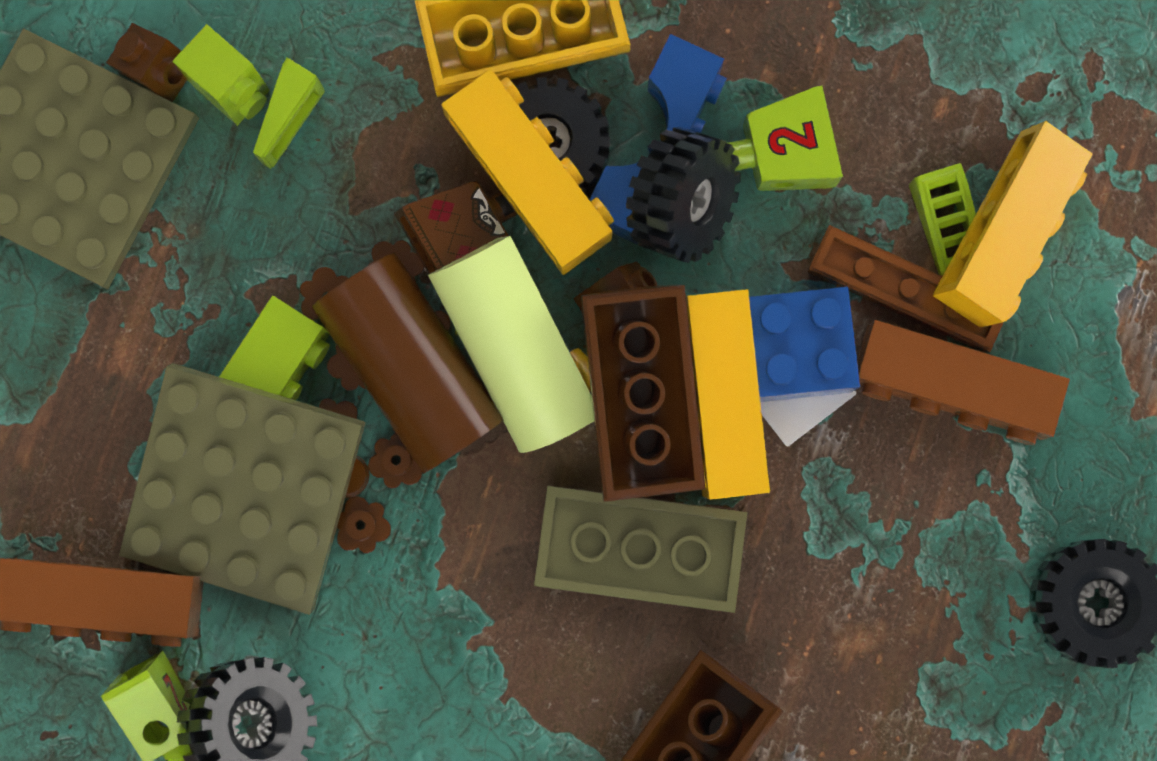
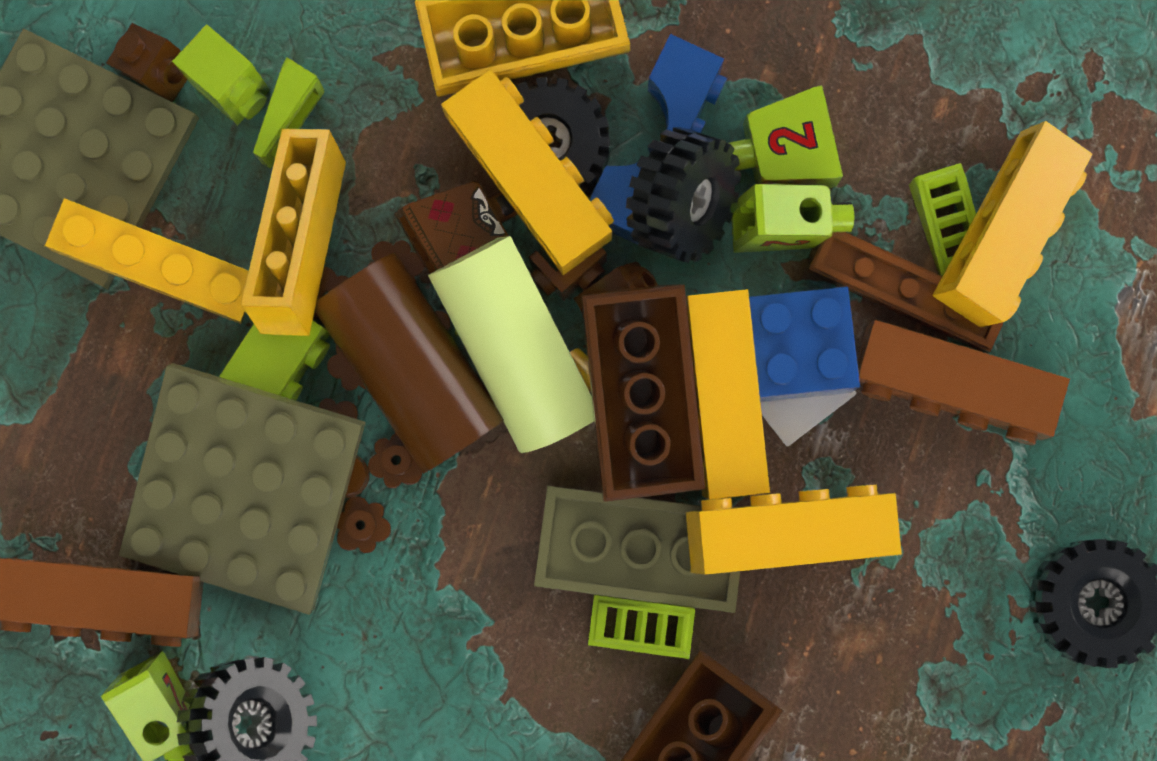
(148, 260): none -> yellow brick
(294, 232): none -> yellow brick
(581, 276): none -> reddish brown bracket
(683, 632): none -> lime slope
(787, 217): none -> lime torso
(792, 532): none -> yellow brick

